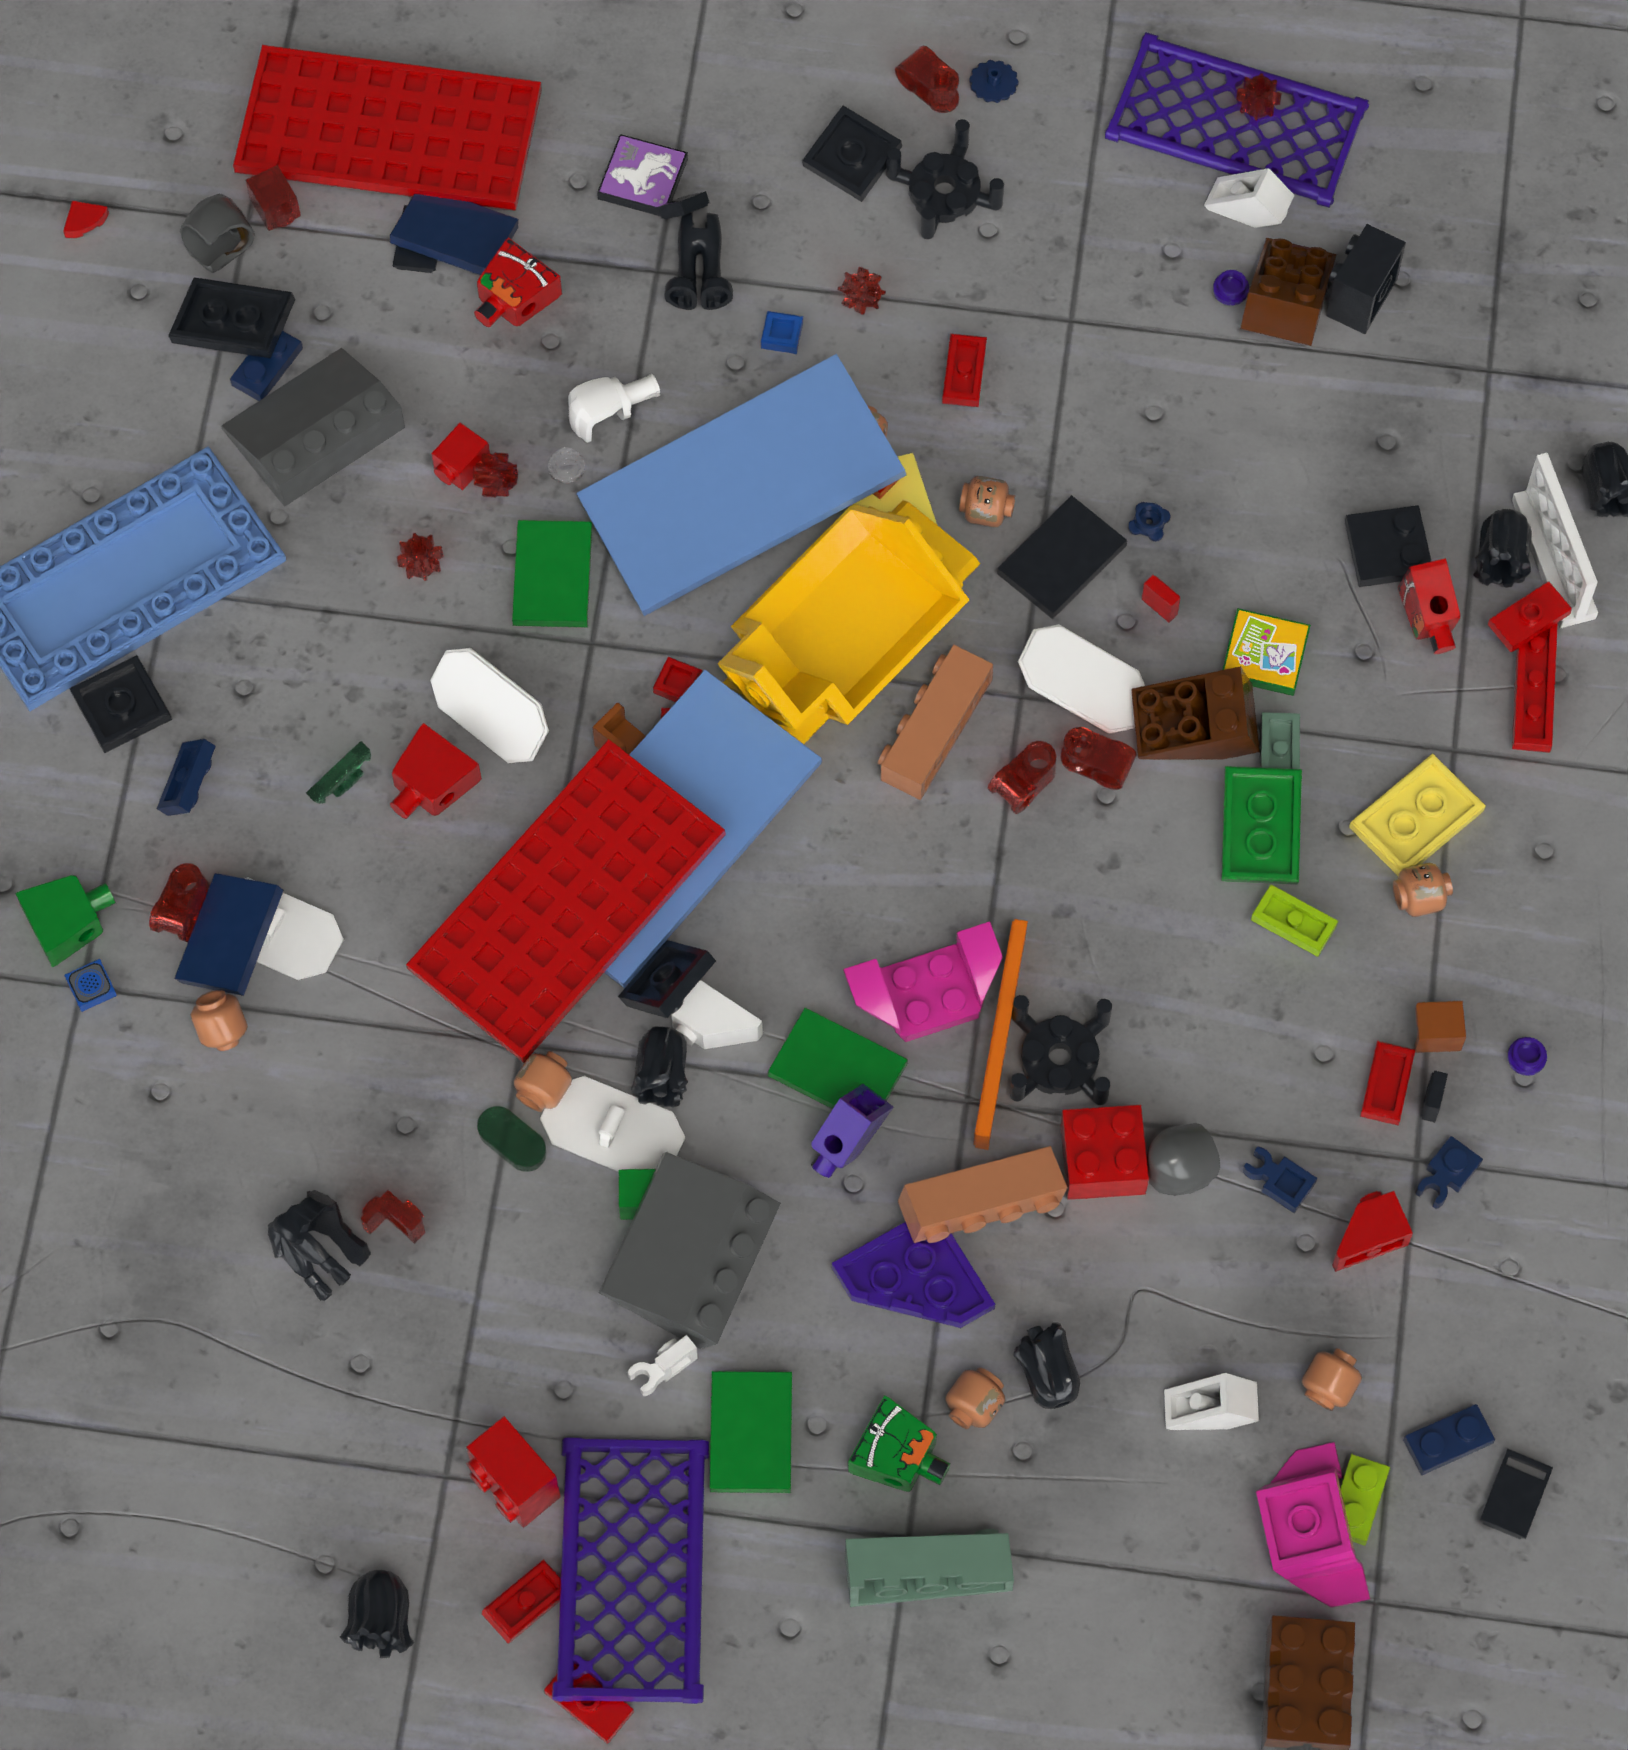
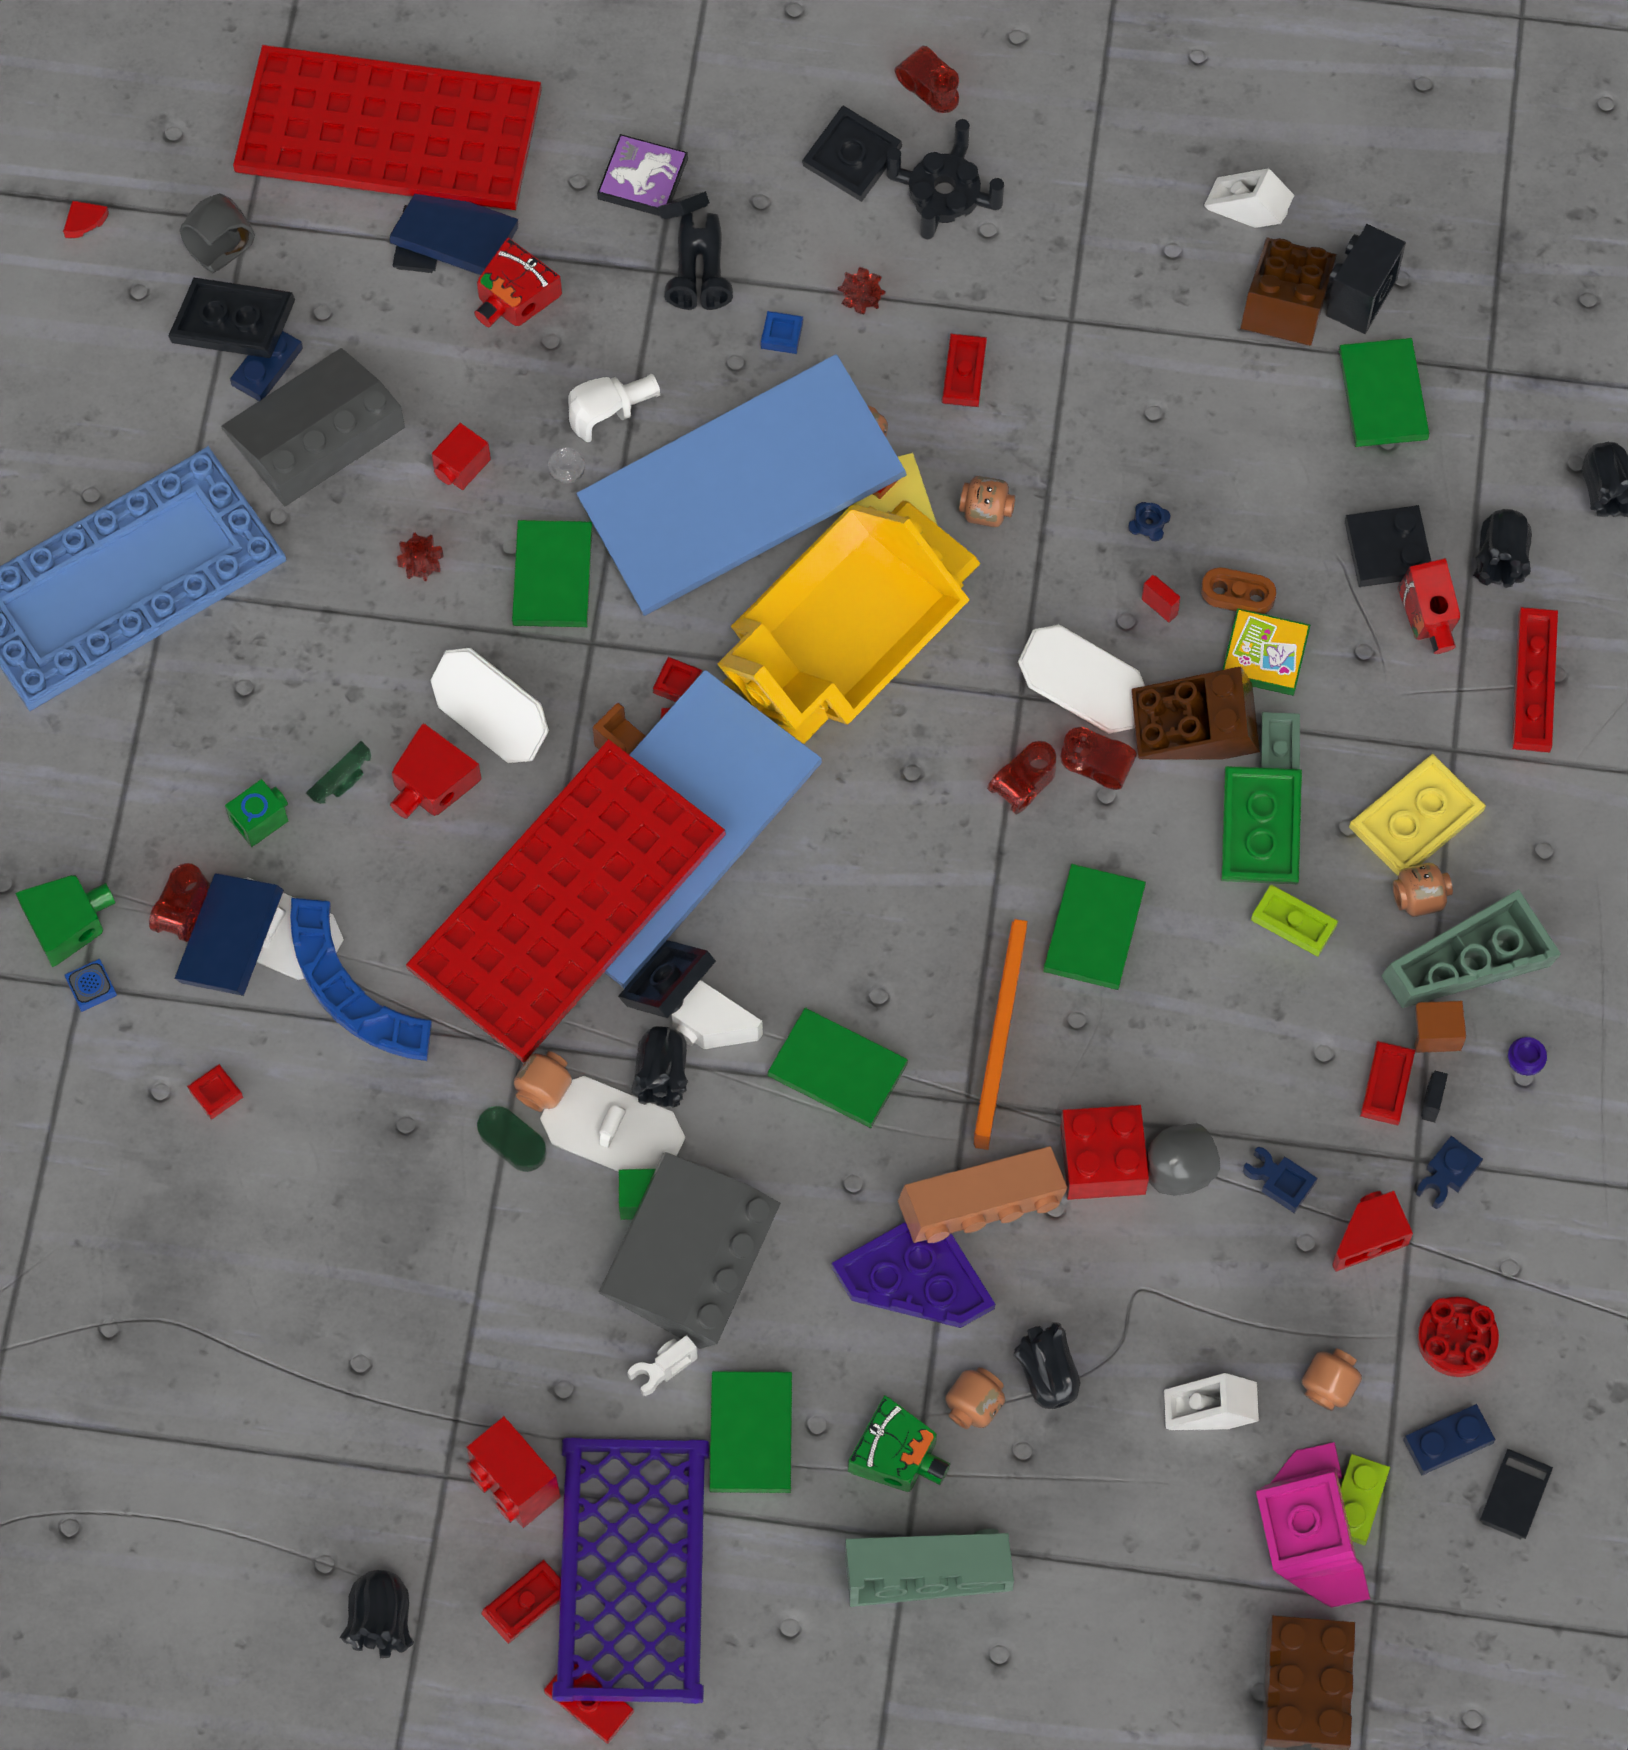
(120, 704): black tile -> none
(186, 777): dark blue plate -> none
(215, 1091): none -> red tile
(218, 1020): nougat head -> none
(257, 812): none -> green brick
(273, 198): clear red brick -> none
(295, 1244): black piece -> none
(342, 996): none -> blue tile
(403, 1216): clear red bracket -> none
(495, 474): clear red gear -> none
(848, 1129): dark purple torso -> none
(930, 989): dark pink piece -> none
(935, 722): nougat brick -> none
(993, 81): dark blue piece -> none
(1062, 557): black tile -> none
(1064, 1034): black plate -> none
(1094, 926): none -> green tile
(1231, 287): dark purple plate -> none
(1234, 76): dark purple door -> none
(1239, 589): none -> dark orange plate
(1258, 96): clear red gear -> none
(1383, 392): none -> green tile
(1458, 1336): none -> red tile
(1479, 951): none -> sand green wedge
(1529, 616): red plate -> none
(1556, 542): white fence -> none

